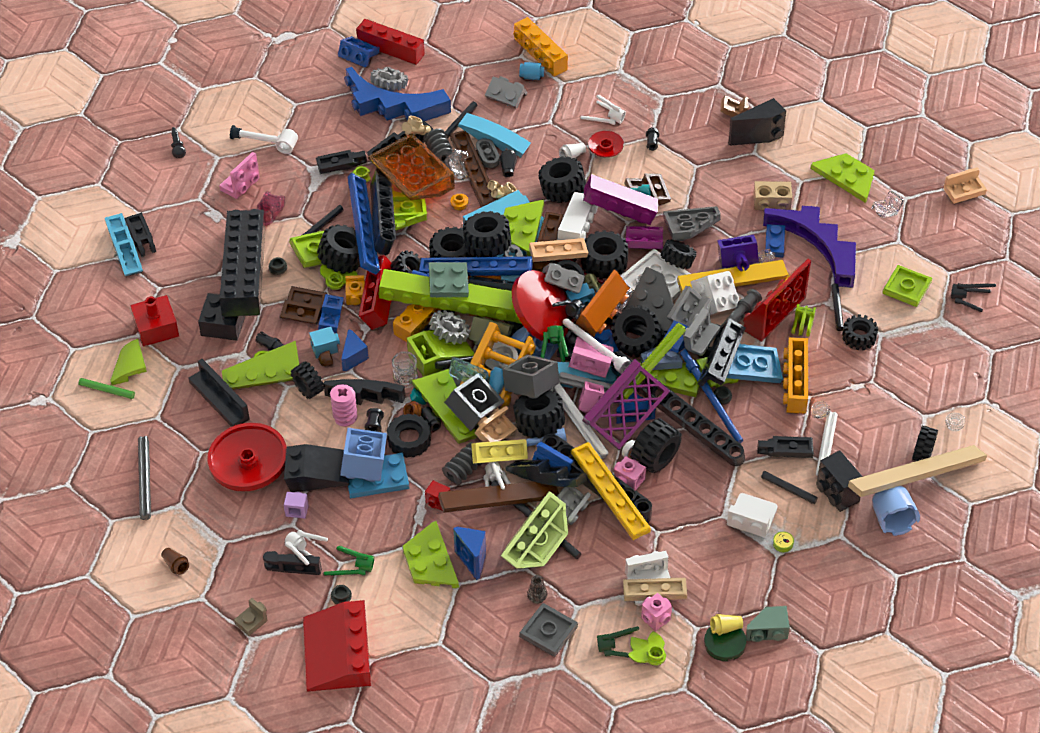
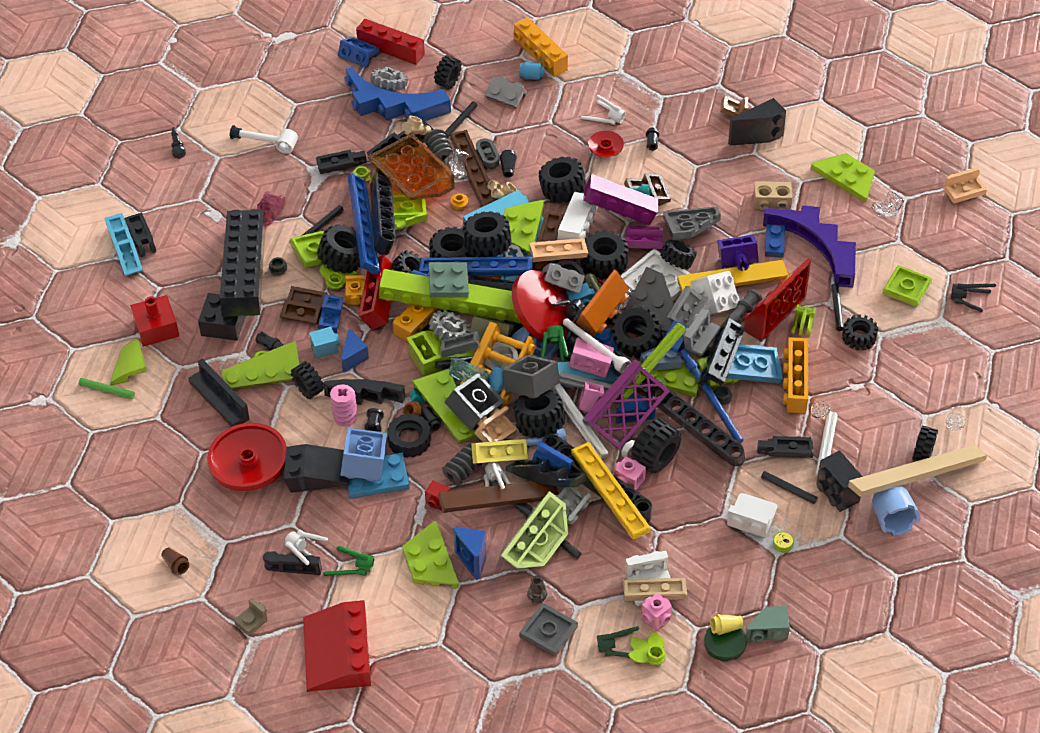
(144, 478): dark grey axle -> none
(241, 177): bright pink bracket -> none
(296, 505): lavender plate -> none
(326, 359): reddish brown hinge -> none
(341, 594): pearl dark grey plate -> none
(404, 369): clear wheel -> none
(447, 72): none -> black tyre
(460, 344): none -> dark grey plate
(501, 136): medium azure slope -> none
(572, 150): white cone -> none
(766, 256): clear plate -> none

